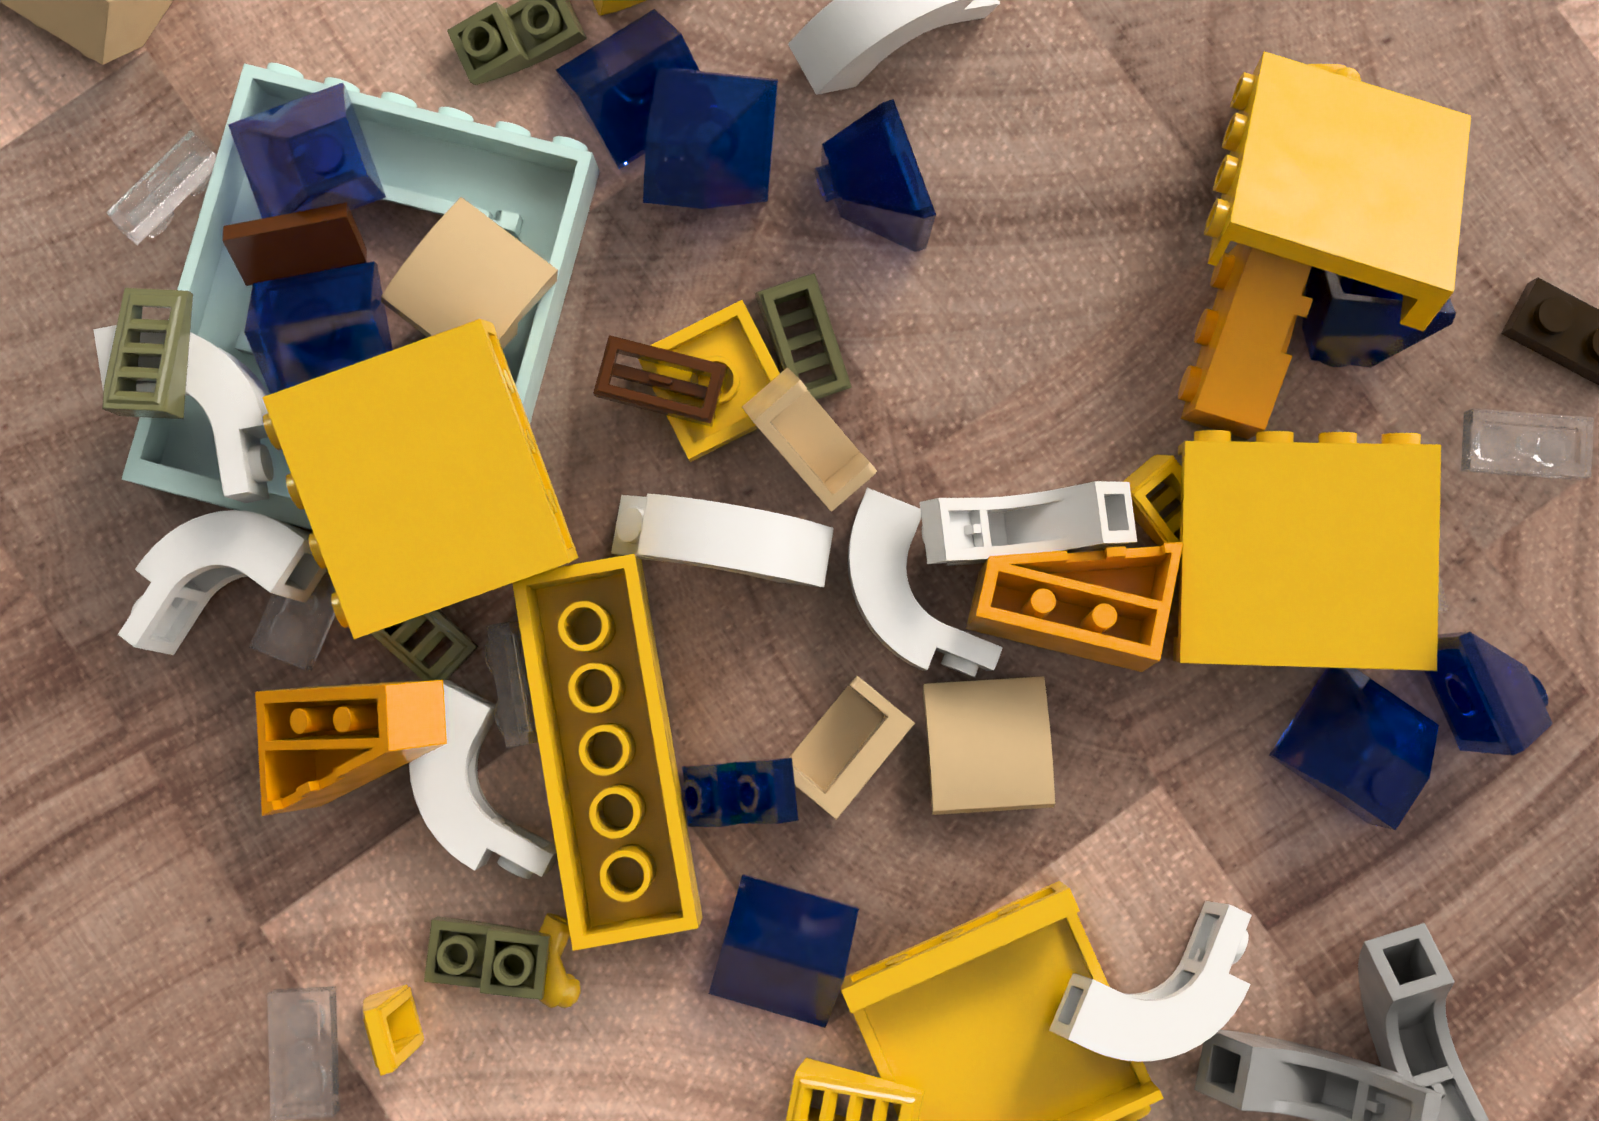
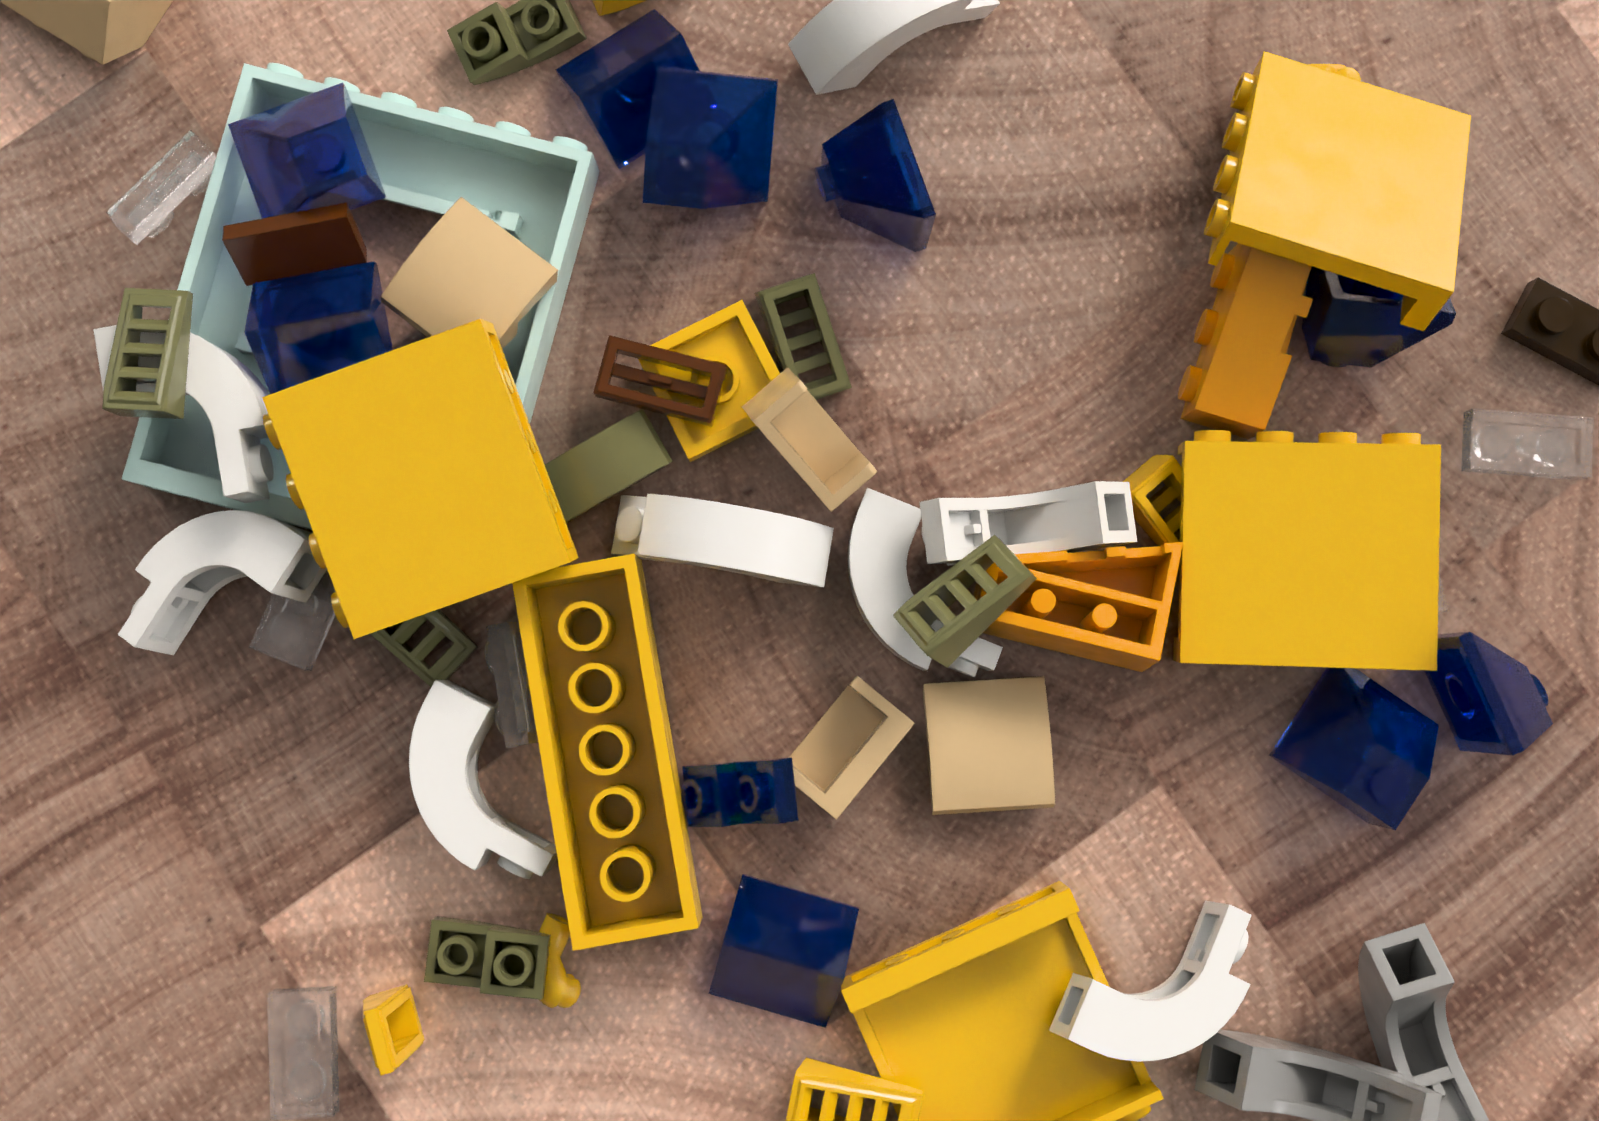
(341, 737): light orange wedge -> none
(606, 464): none -> olive slope
(936, 598): none -> olive slope

